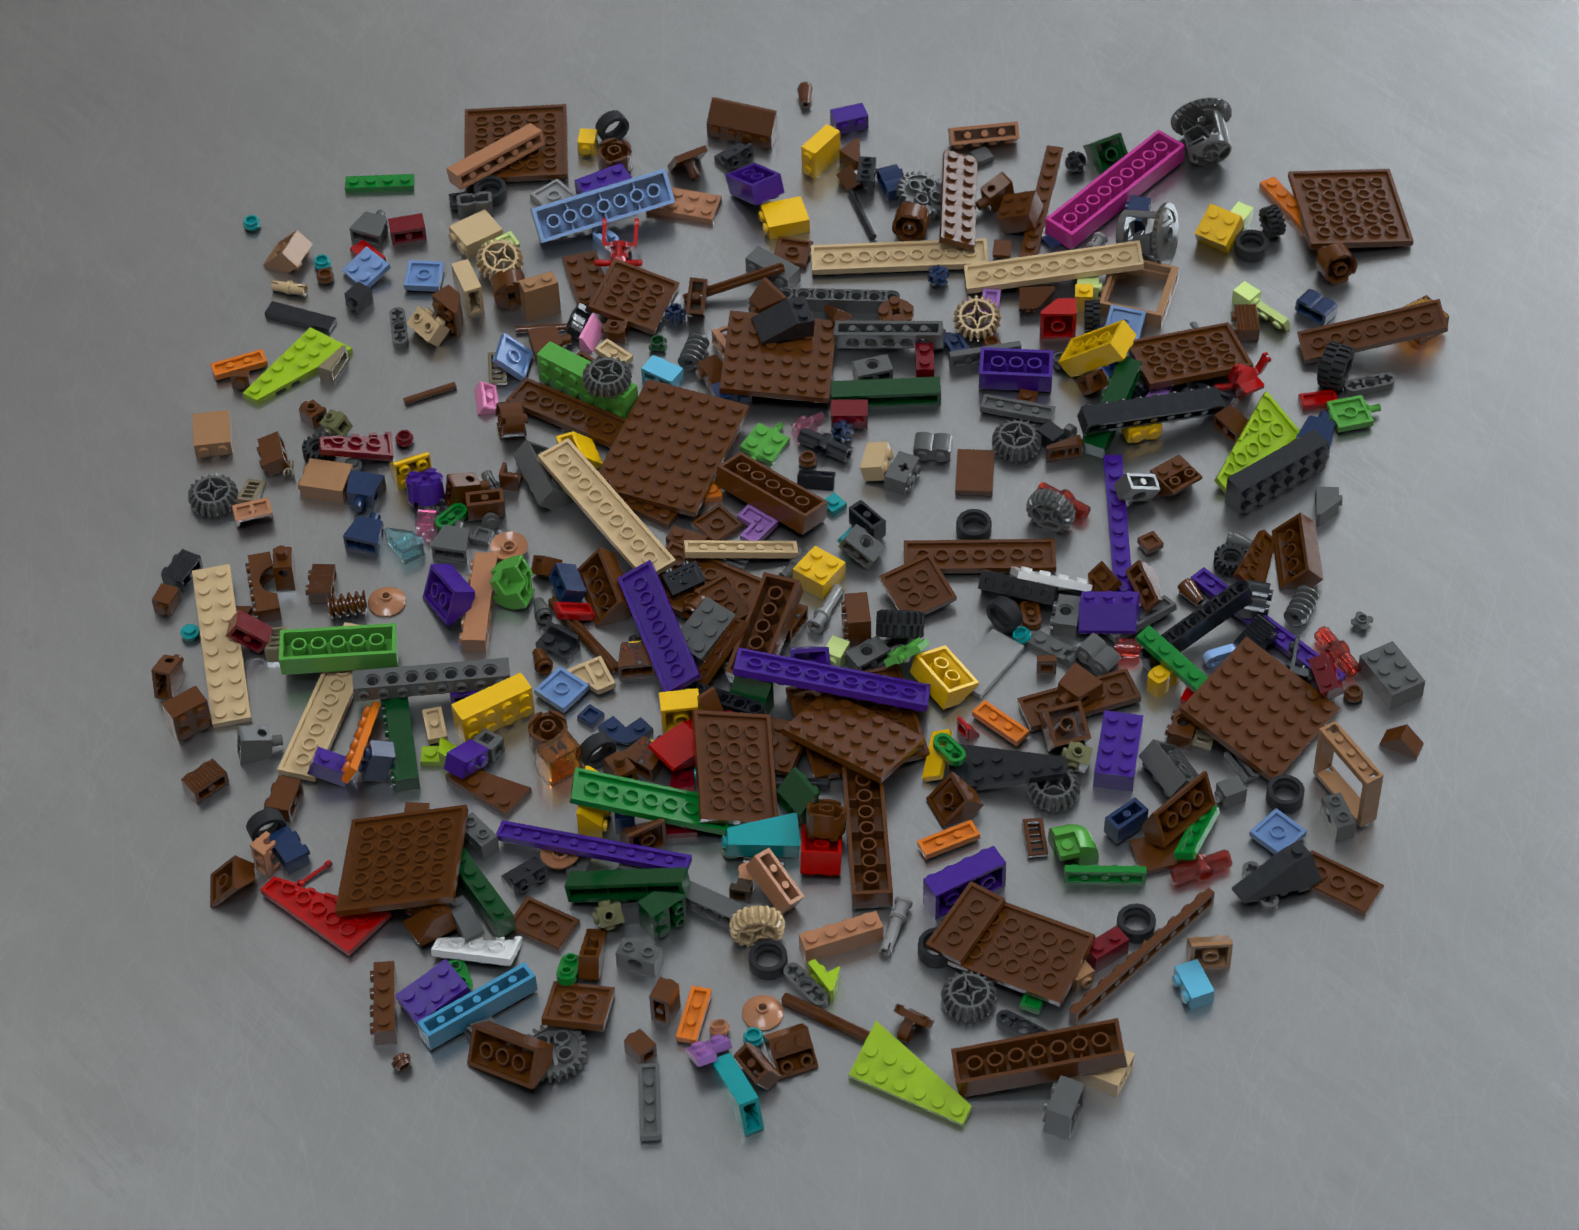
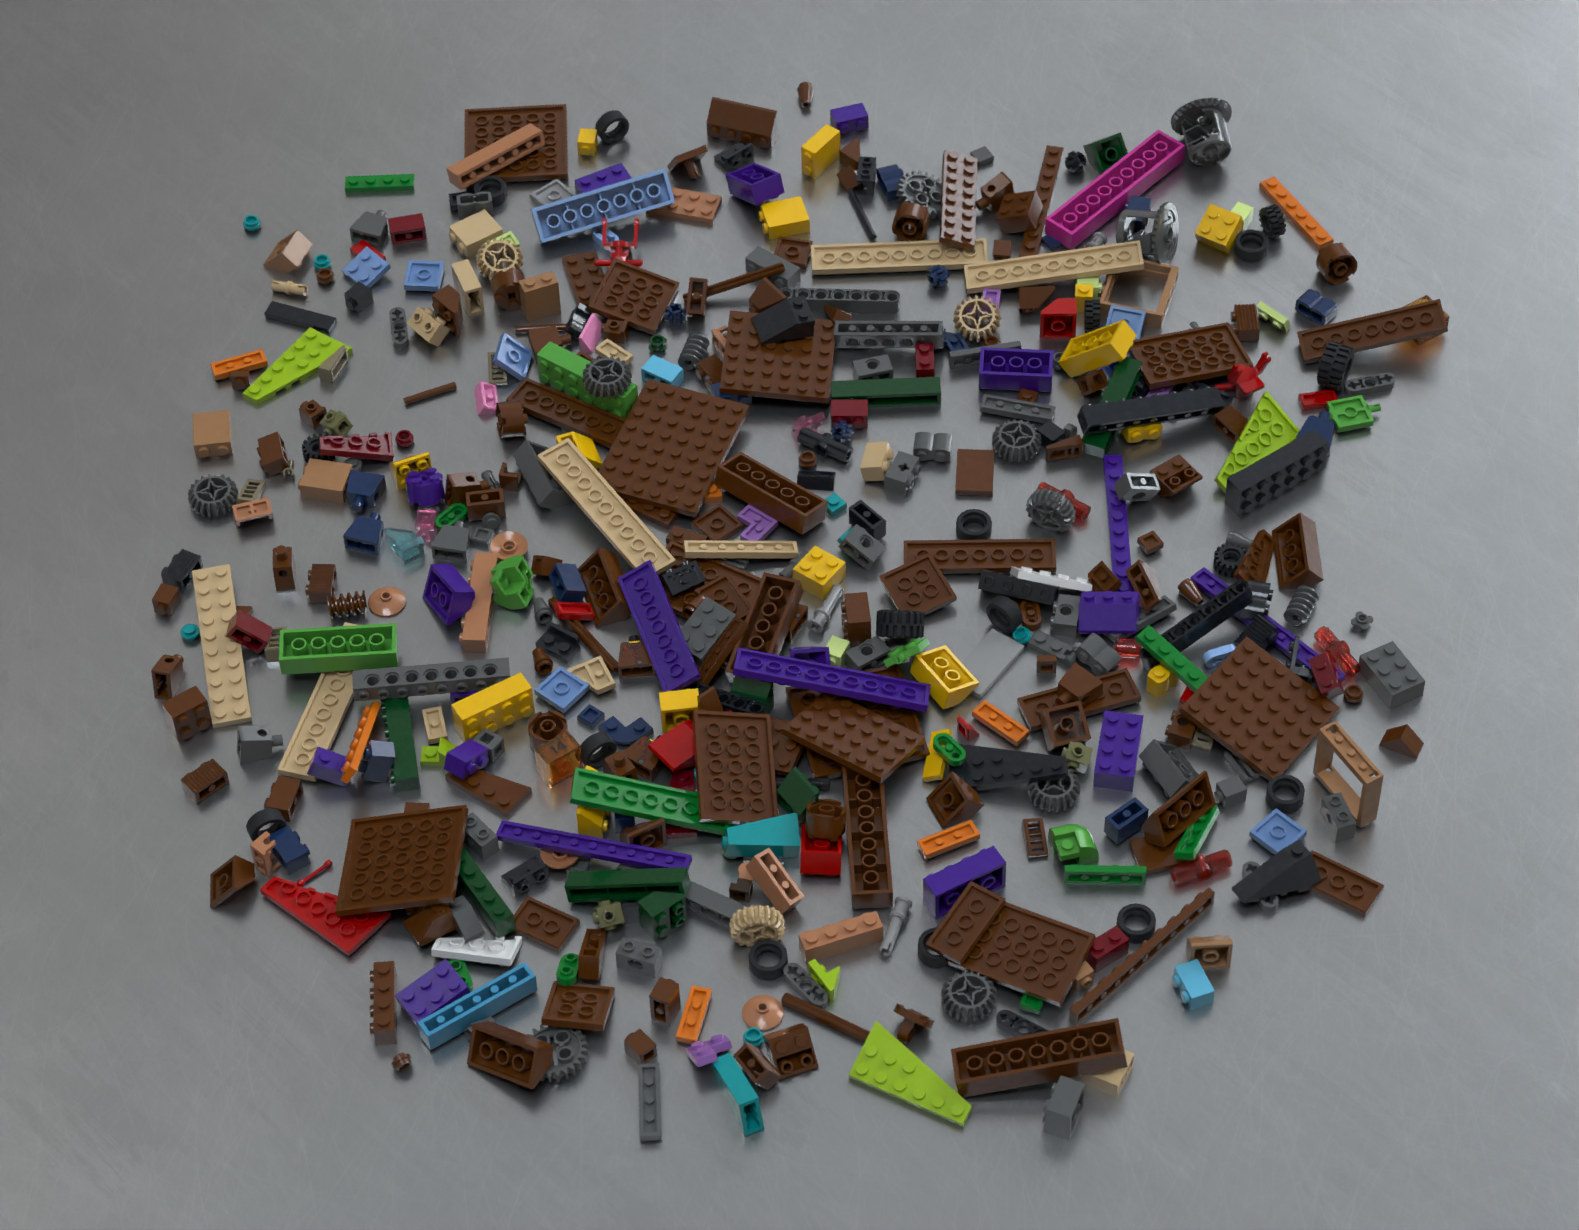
(267, 603): reddish brown arch -> none
(614, 152): reddish brown brick -> none
(719, 1026): nougat plate -> none
(765, 443): bright green plate -> none
(896, 310): reddish brown brick -> none
(983, 133): nougat brick -> none
(1246, 294): yellowish green brick -> none
(1326, 503): dark grey slope -> none
(1350, 208): reddish brown plate -> none

